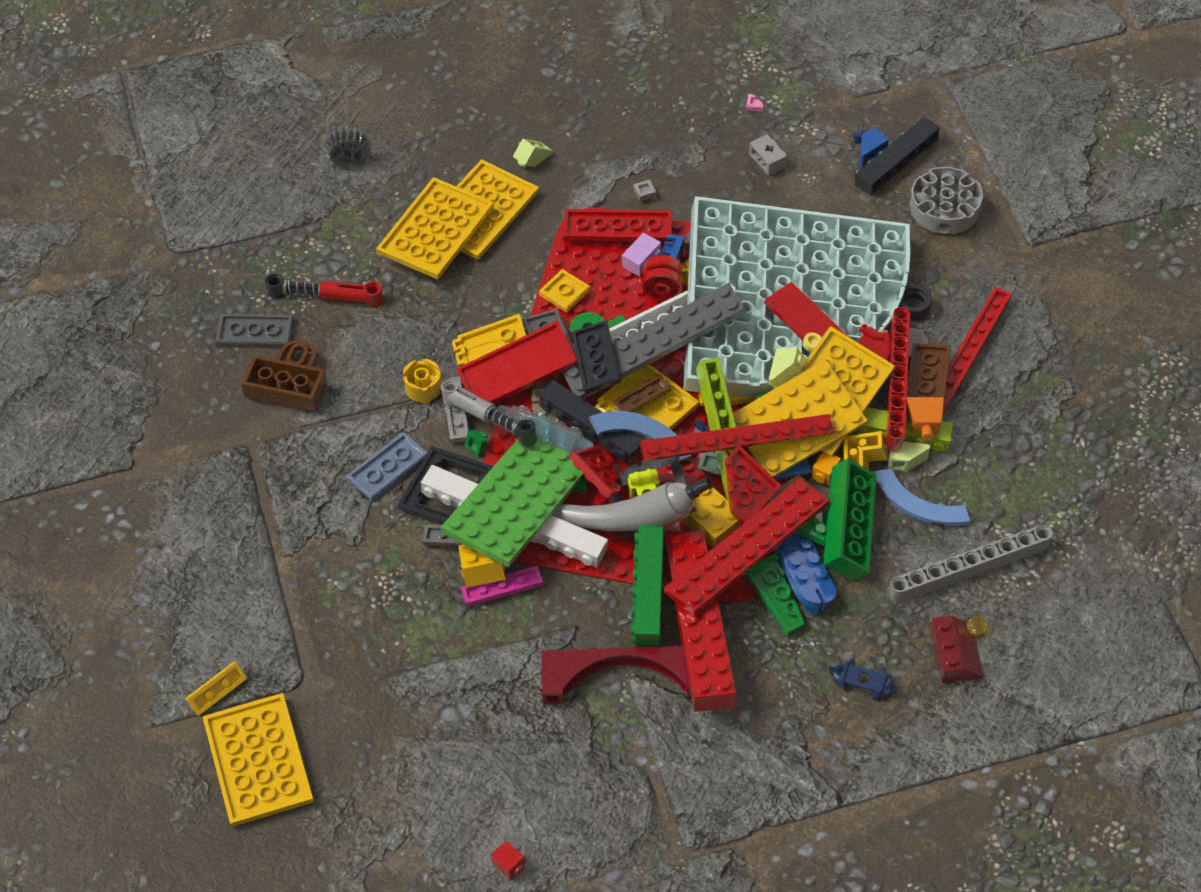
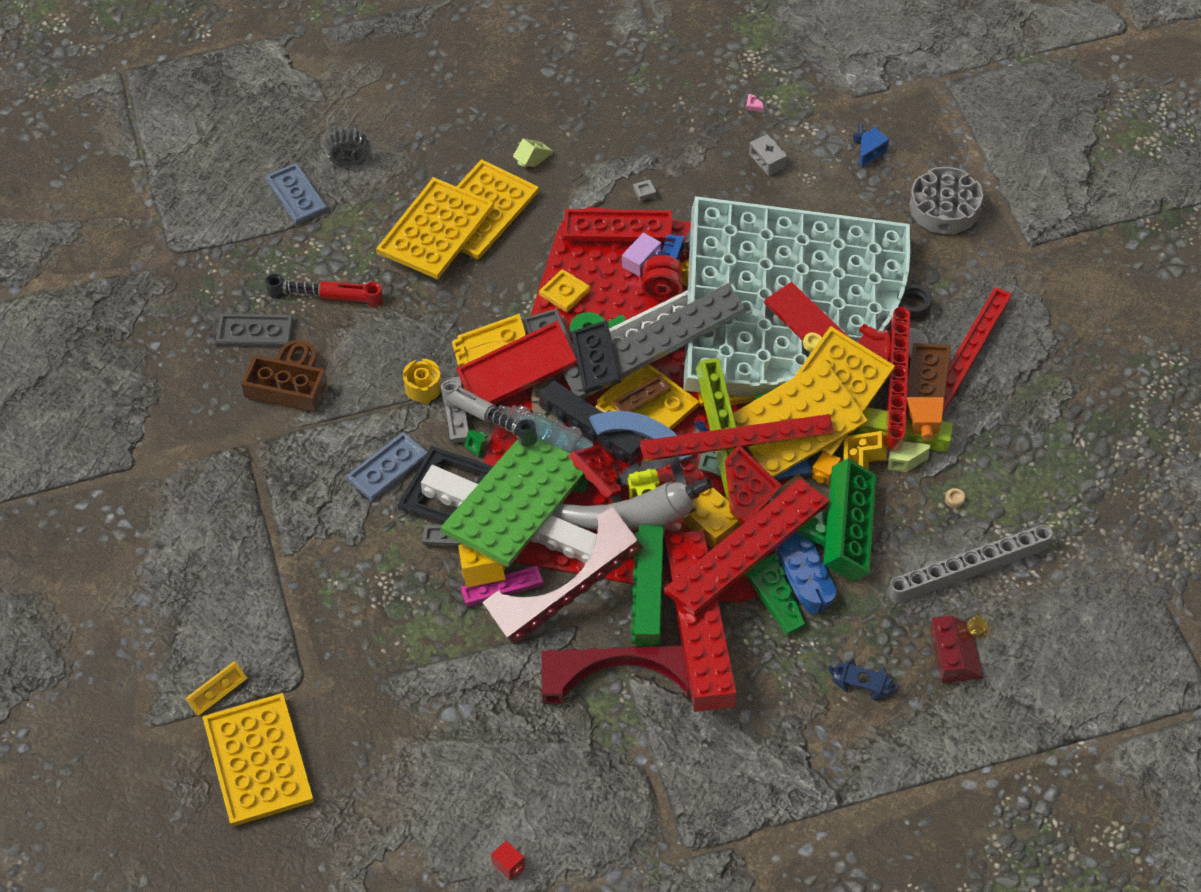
(296, 193): none -> sand blue tile
(523, 614): none -> arch
(786, 365): yellowish green slope -> none
(896, 156): black brick -> none
(917, 507): medium blue tile -> none
(955, 498): none -> tan tile

